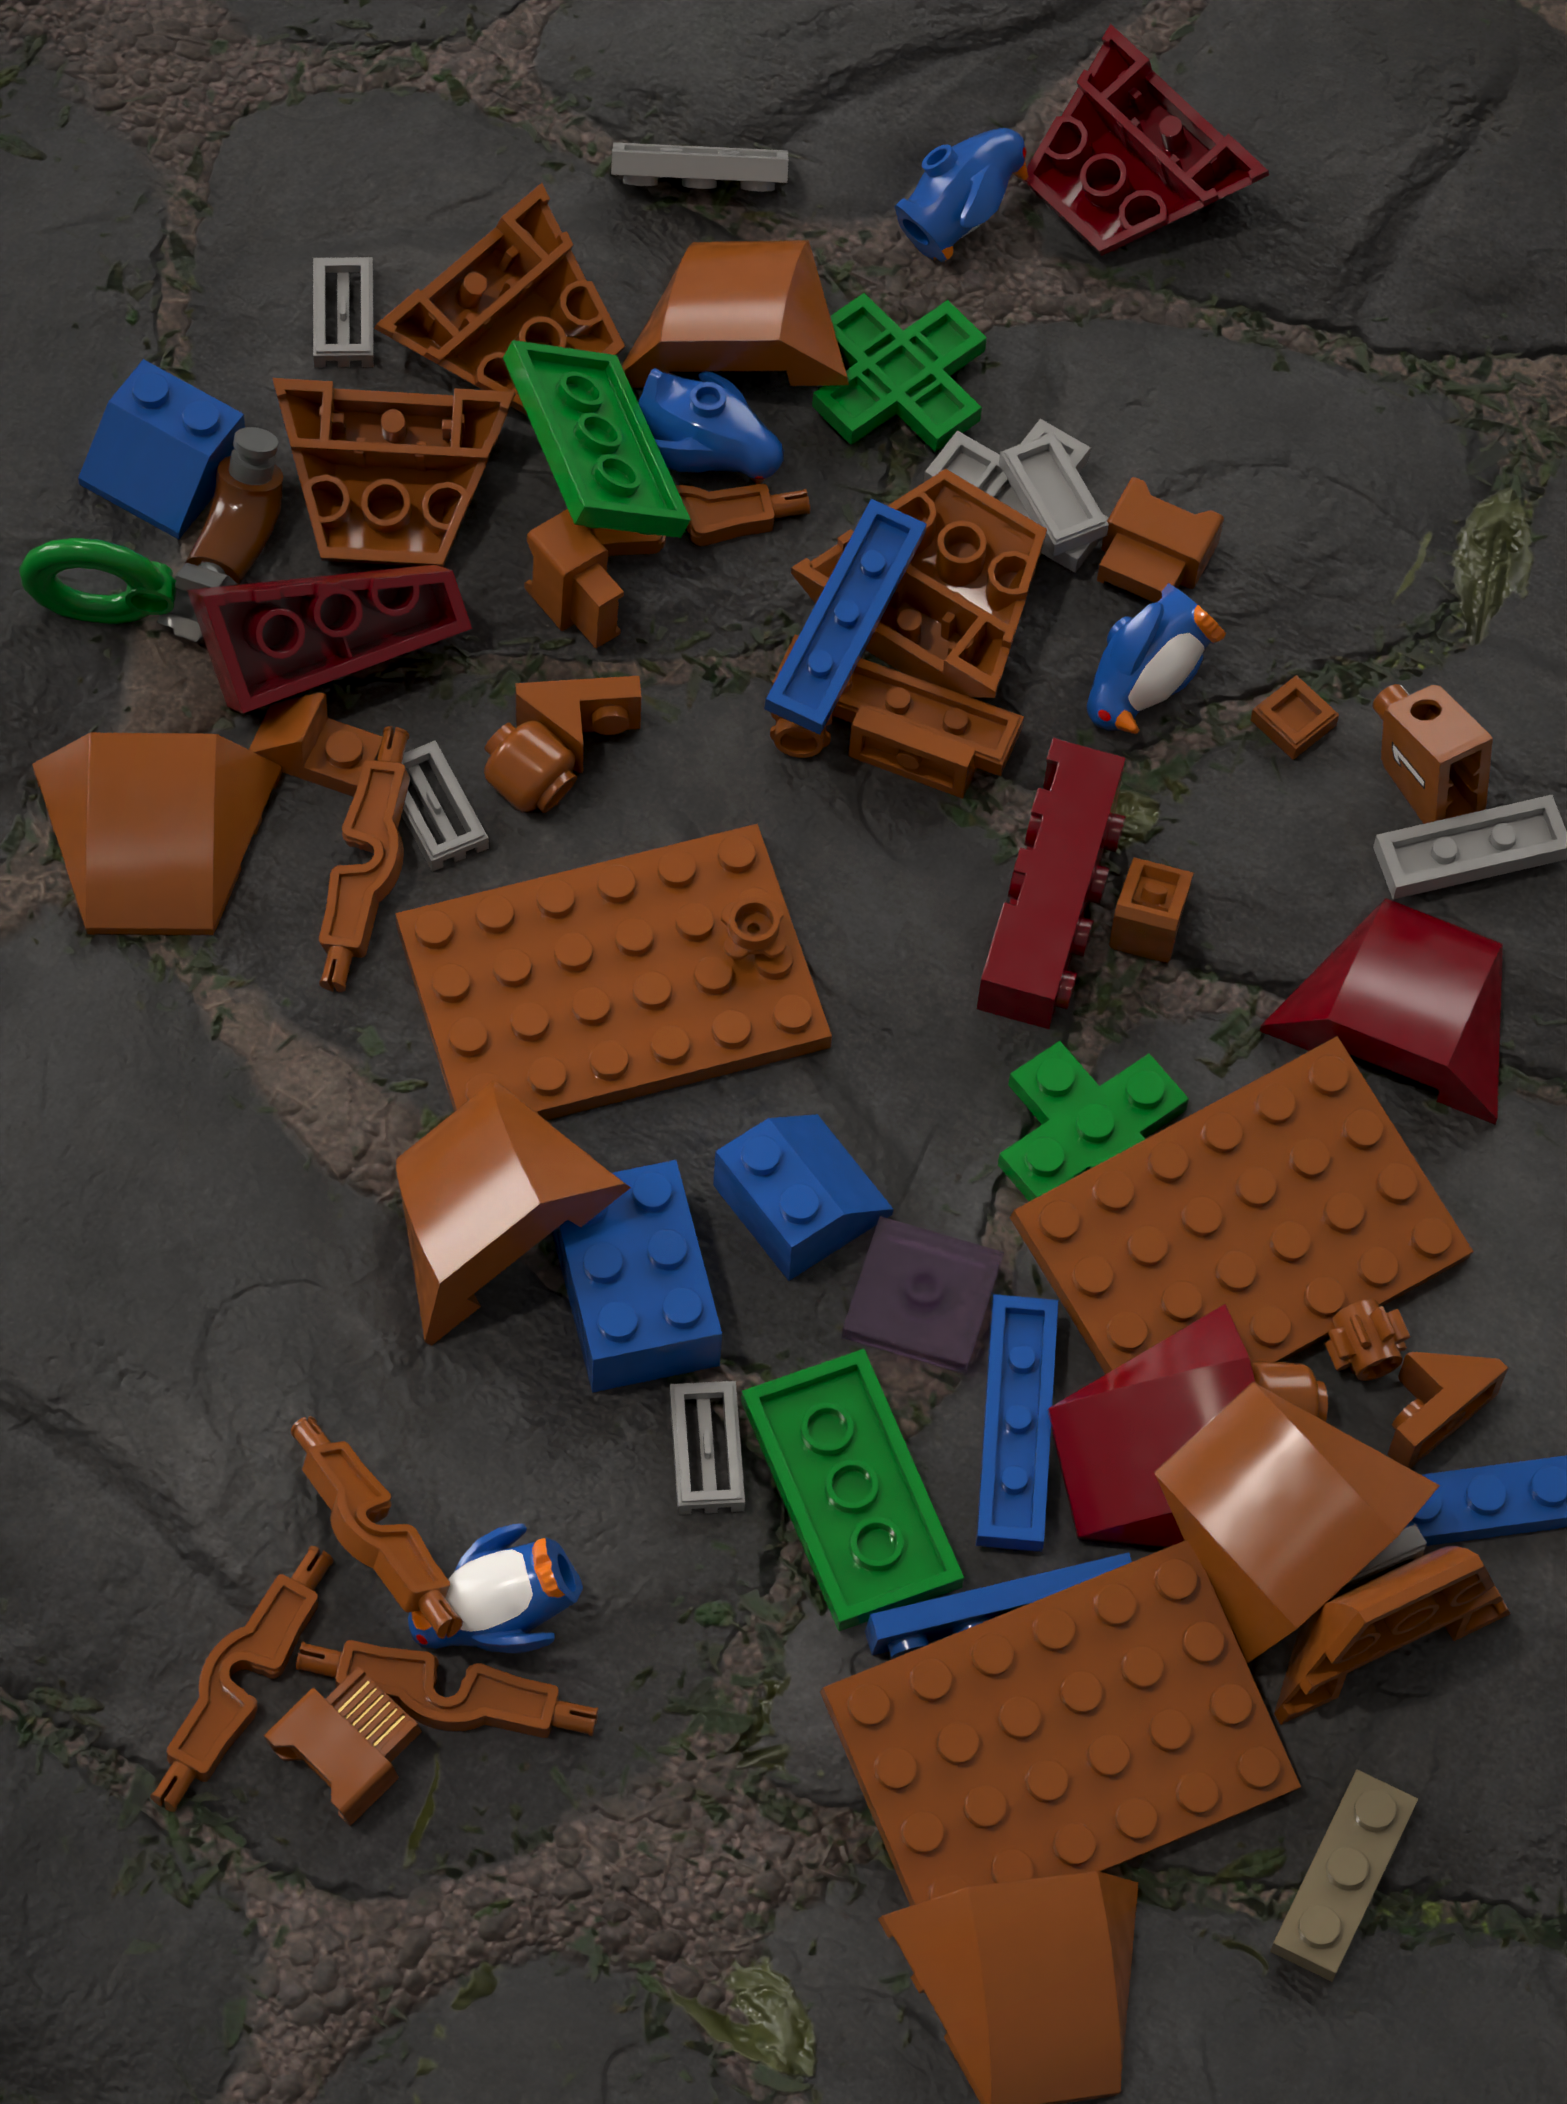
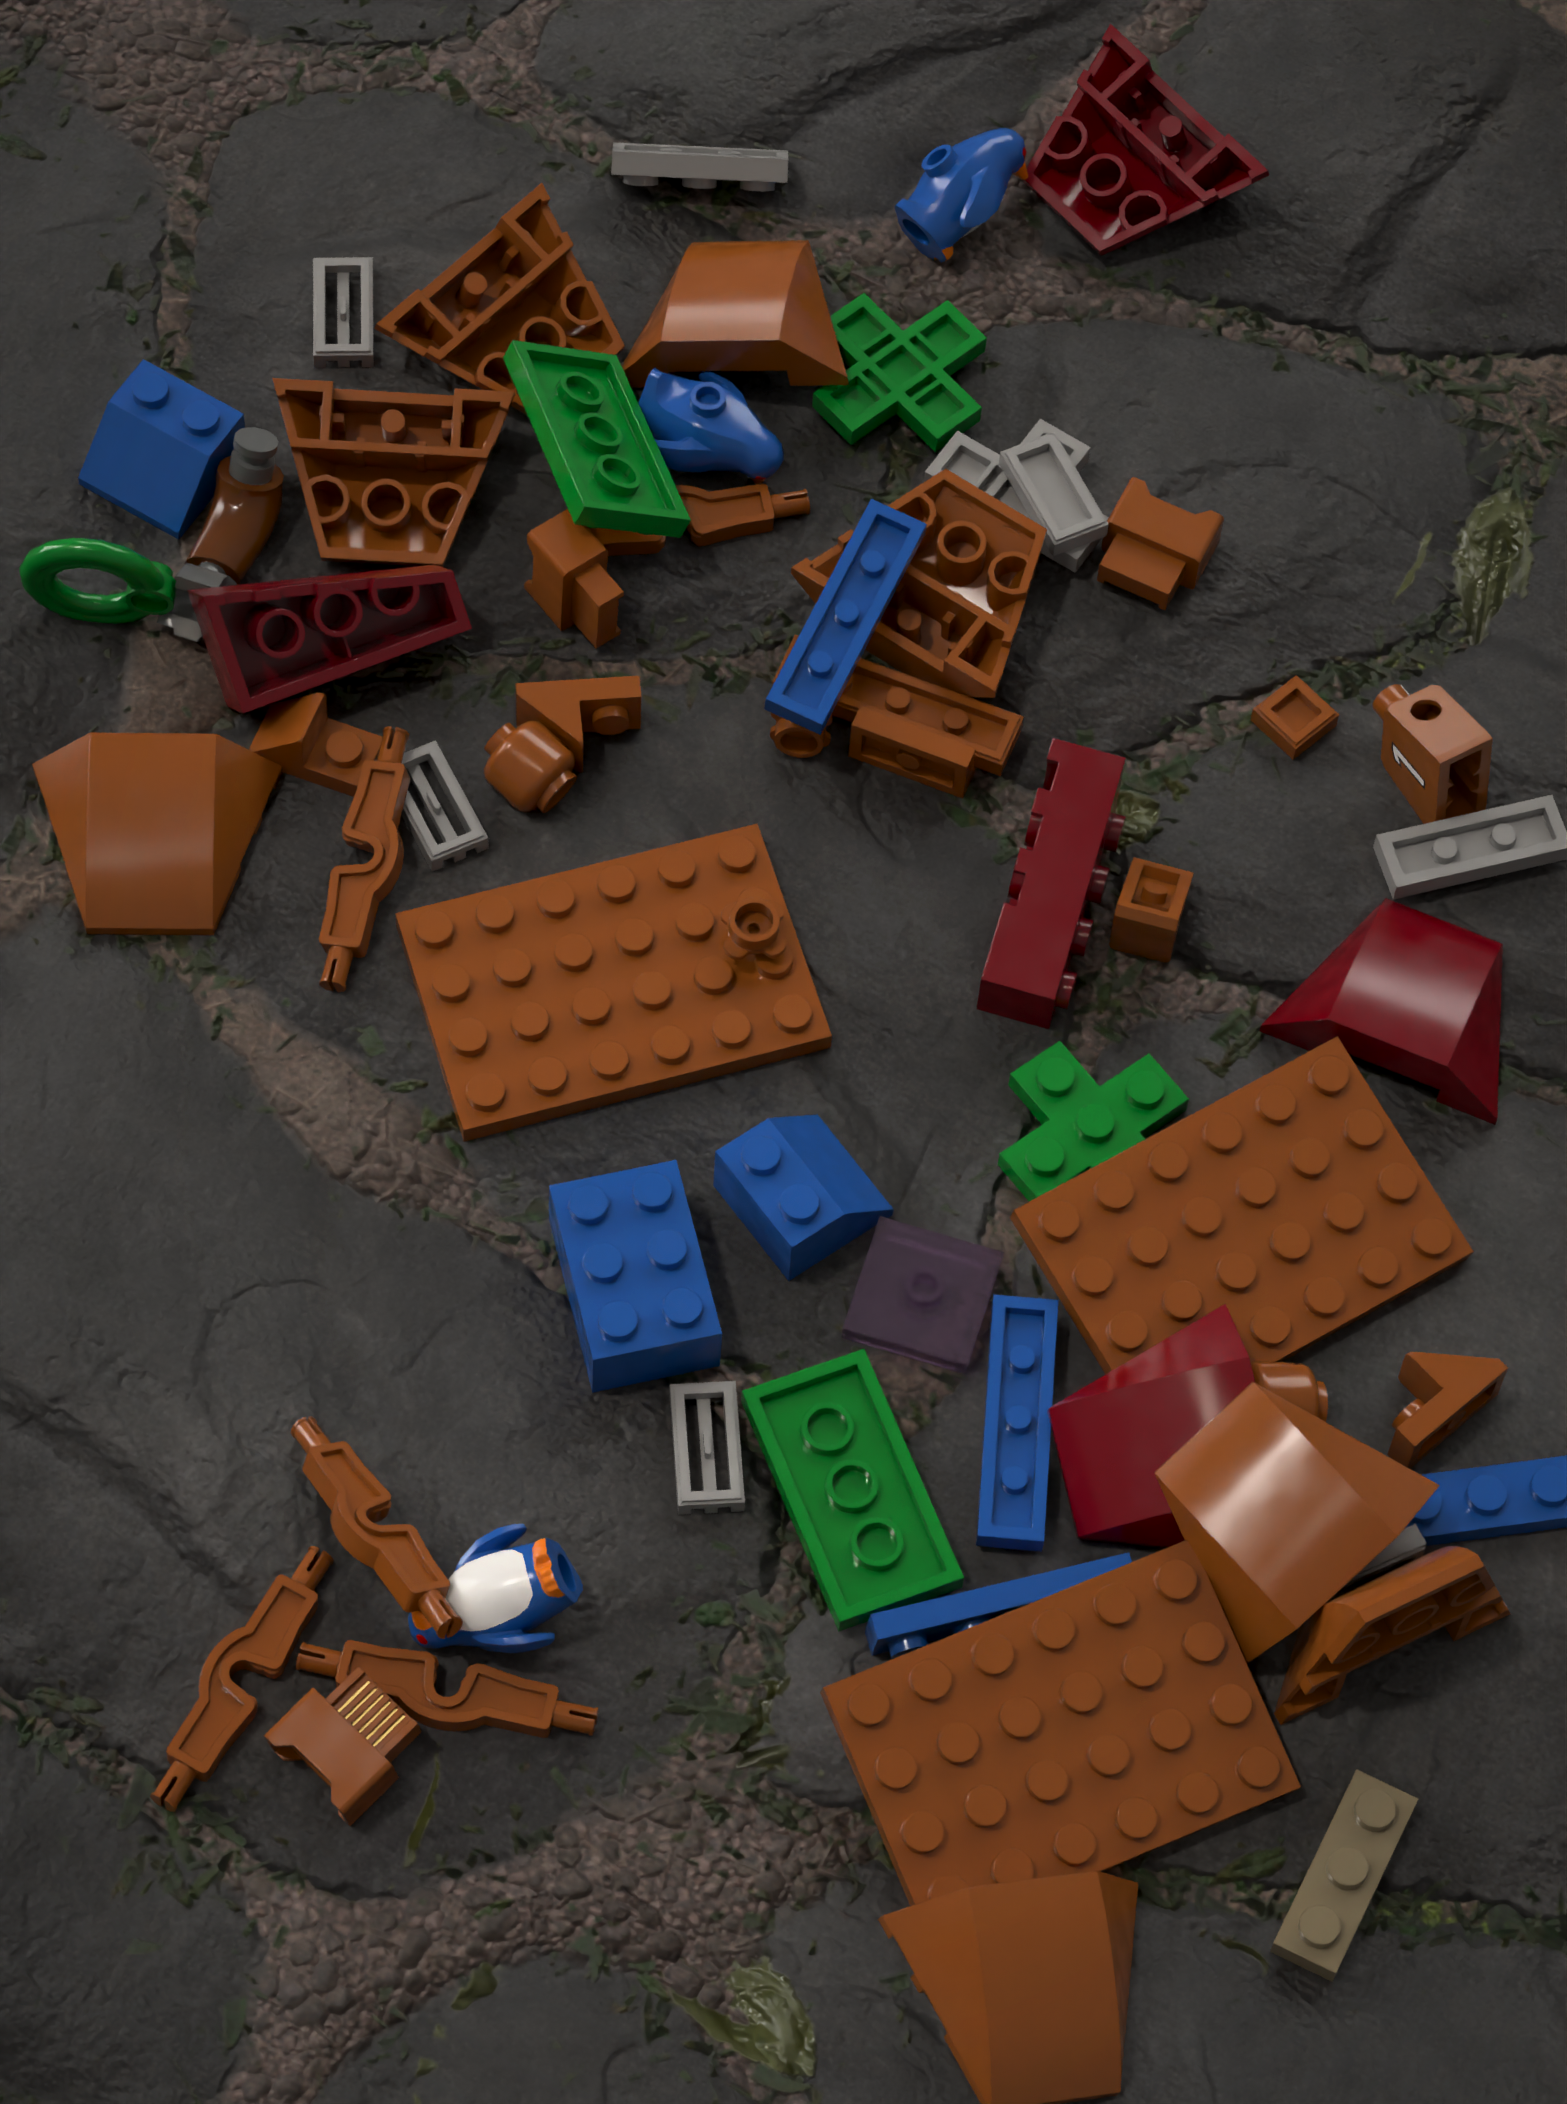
(487, 1194): dark orange wedge -> none
(1149, 659): blue animal -> none
(1367, 1340): dark orange gear -> none

